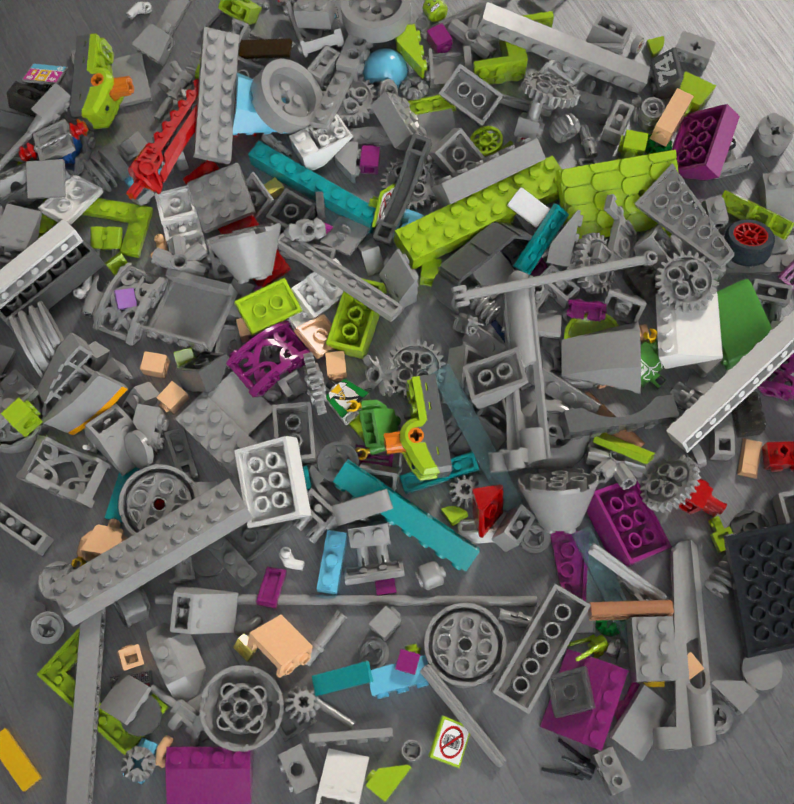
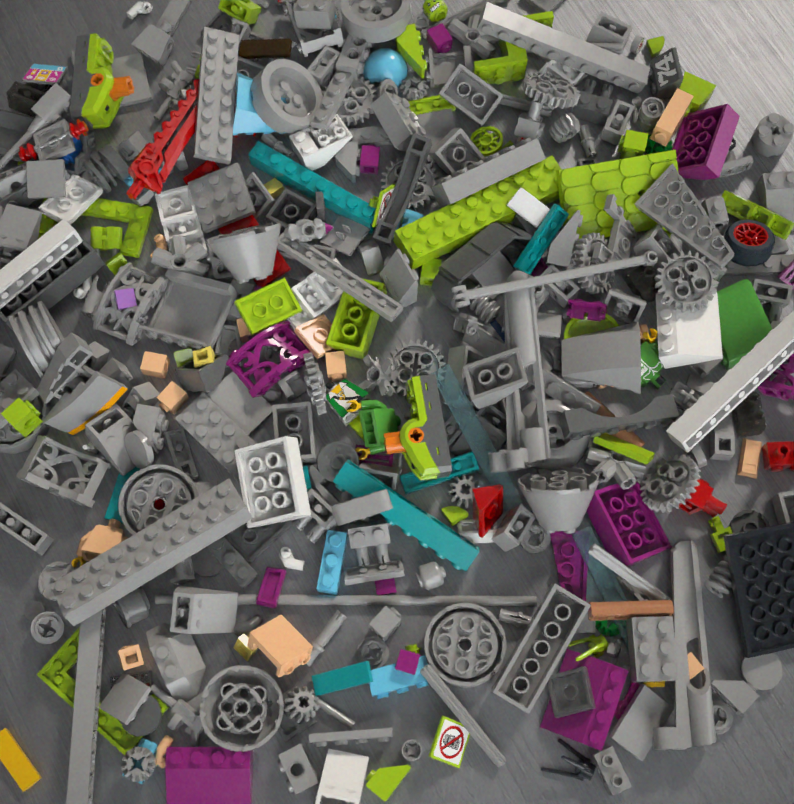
(203, 356): none -> light yellow slope
(694, 49): light grey brick -> none

